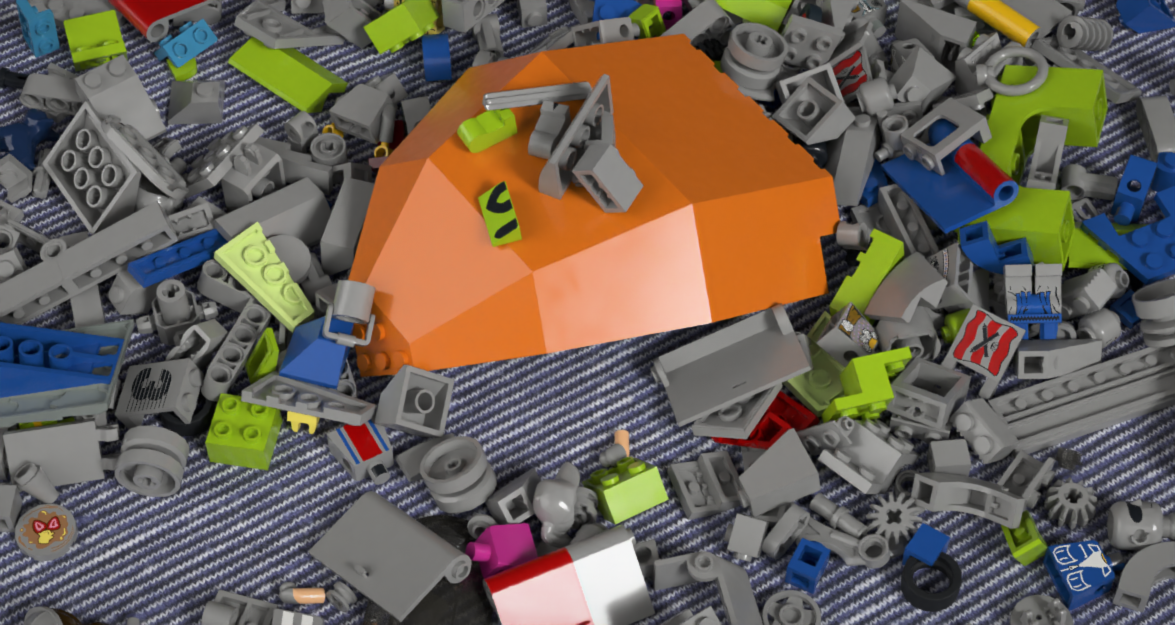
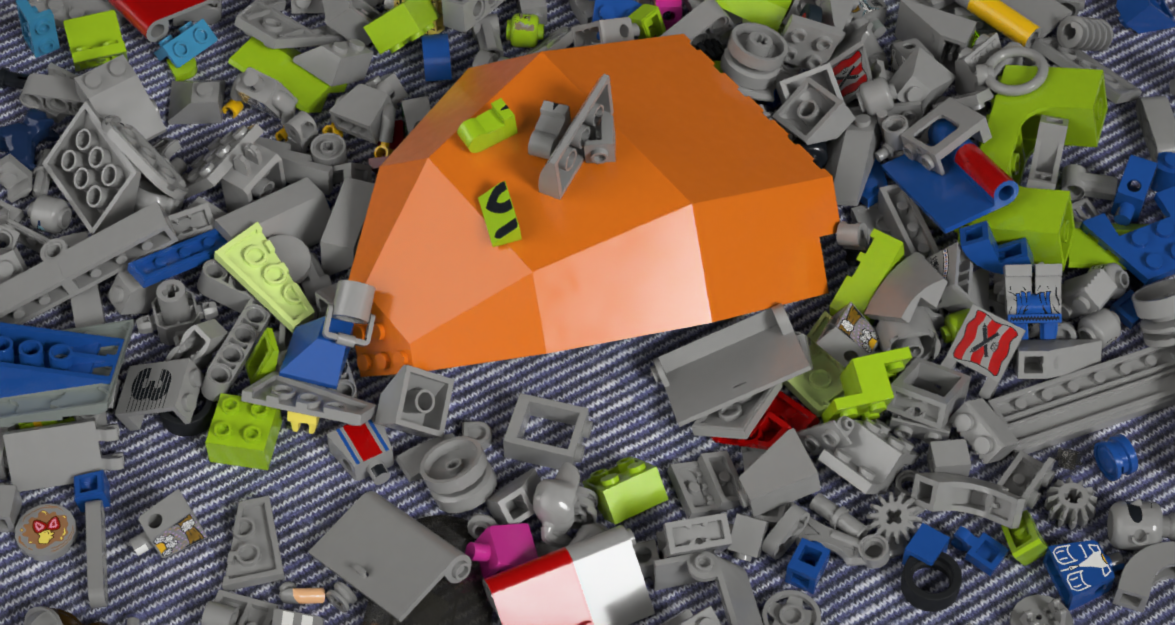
(36, 483): light grey cone -> none
(49, 214): none -> light grey head
(91, 487): none -> blue slope
(96, 554): none -> light grey beam
(152, 461): light grey wheel -> none
(168, 527): none -> light grey torso
(254, 547): none -> light grey wing
(263, 94): none -> light grey torso
(337, 62): none -> light grey slope
(478, 431): none -> light grey tile
(524, 30): none -> lime head
(536, 95): light grey axle -> none
(542, 454): none -> light grey window
(607, 178): light grey brick -> none
(617, 451): light grey arm -> none
(694, 535): none -> light grey window
(982, 551): none -> blue plate
(1116, 457): none -> blue wheel

